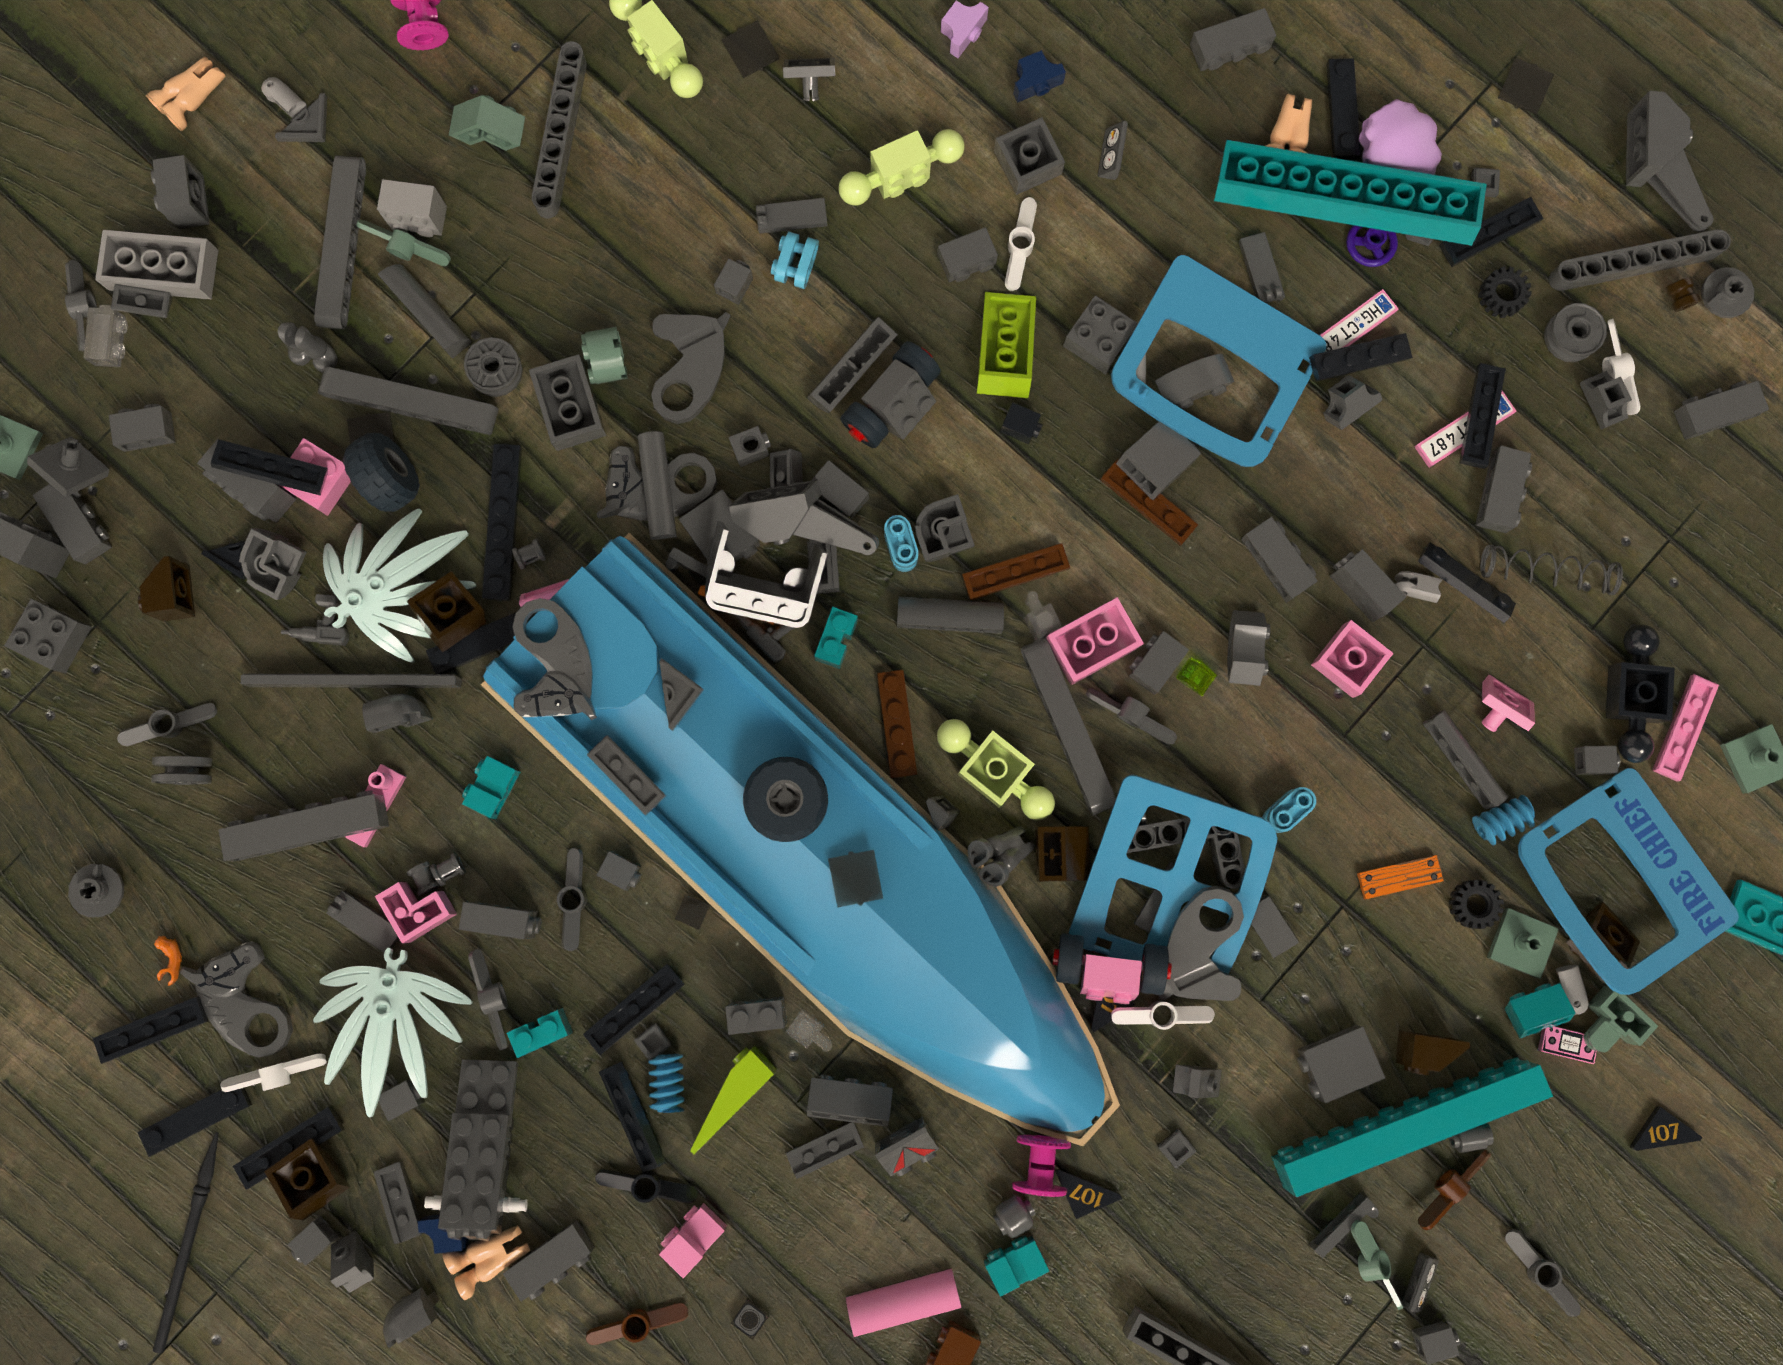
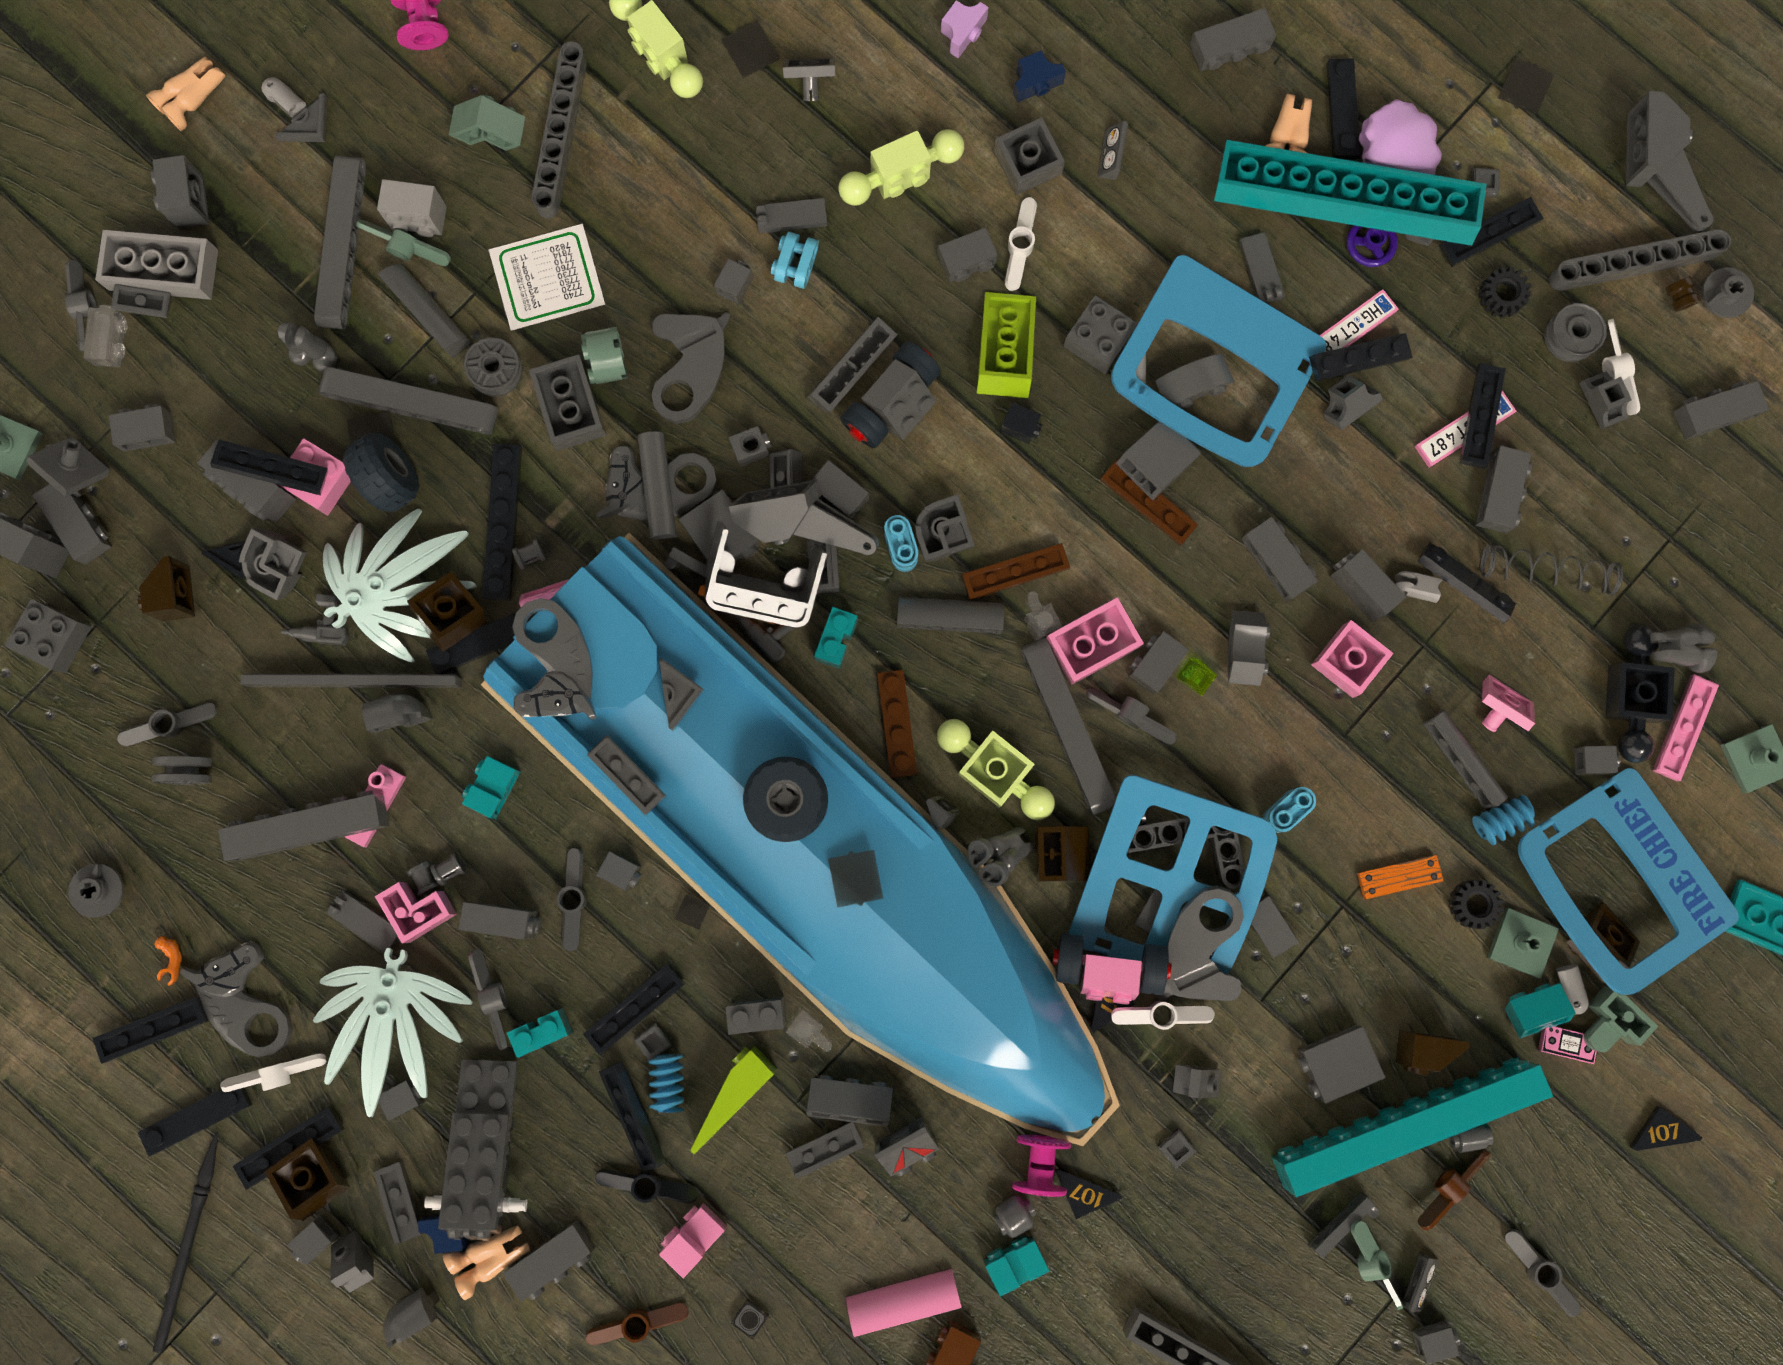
(546, 277): none -> white sticker
(1682, 646): none -> dark grey piece

